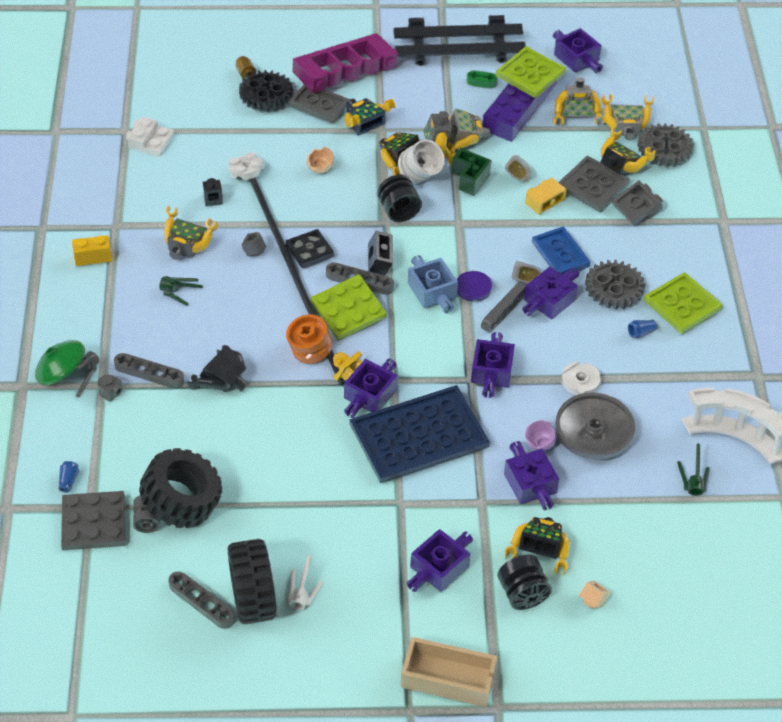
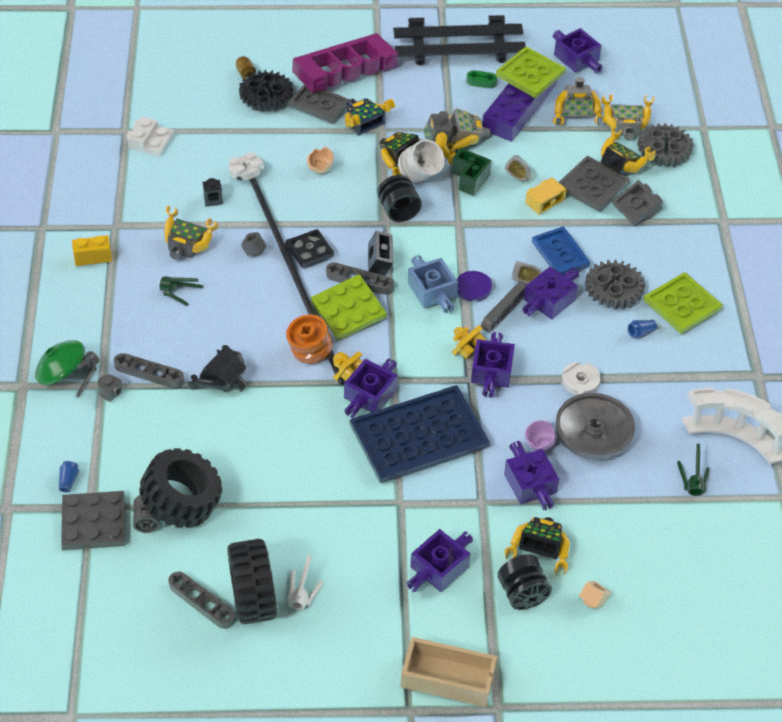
(463, 346): none -> yellow hips

